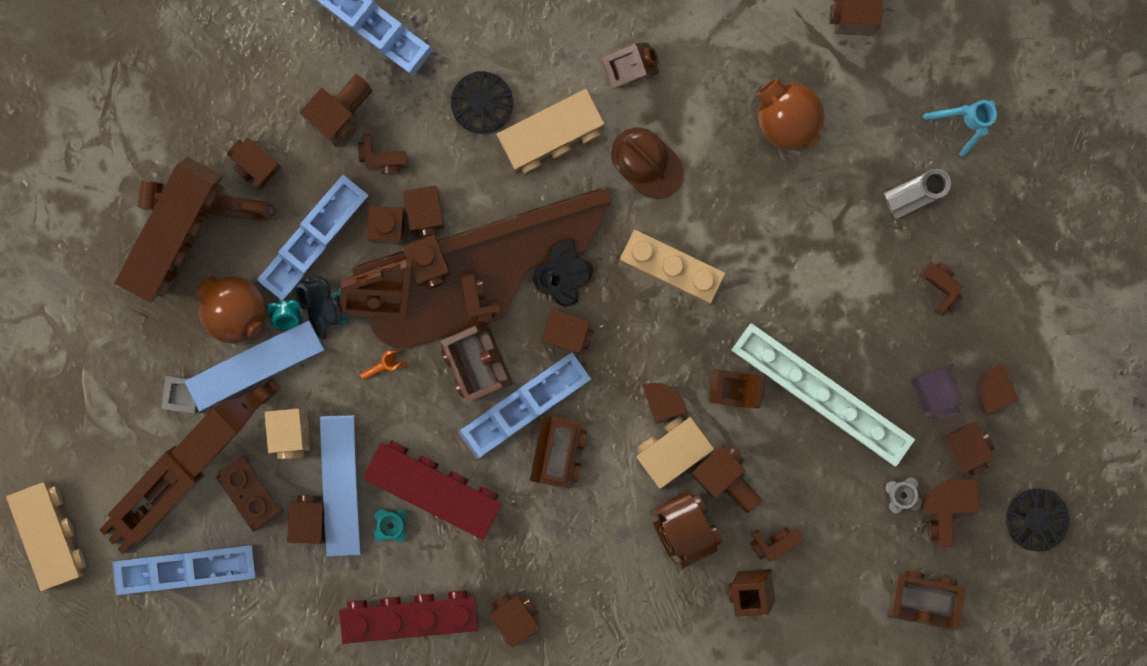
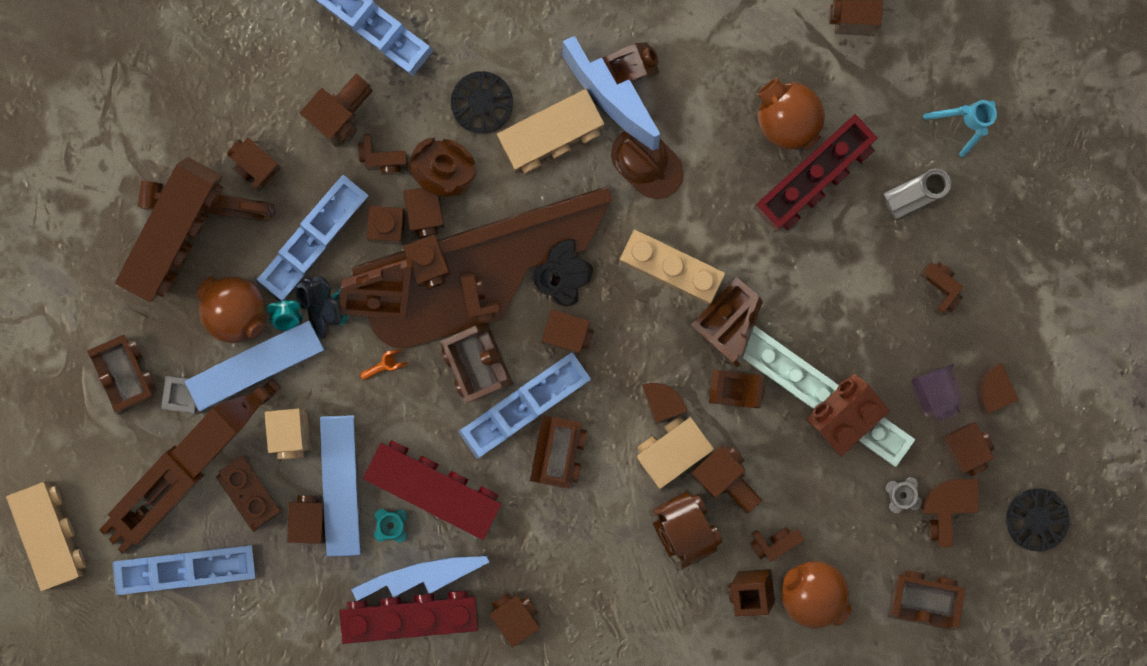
(121, 374): none -> reddish brown window
(433, 574): none -> light blue slope
(442, 167): none -> reddish brown tile
(618, 101): none -> light blue slope
(730, 320): none -> reddish brown wing
(816, 595): none -> dark orange brick
(819, 169): none -> dark red brick
(847, 414): none -> copper bracket

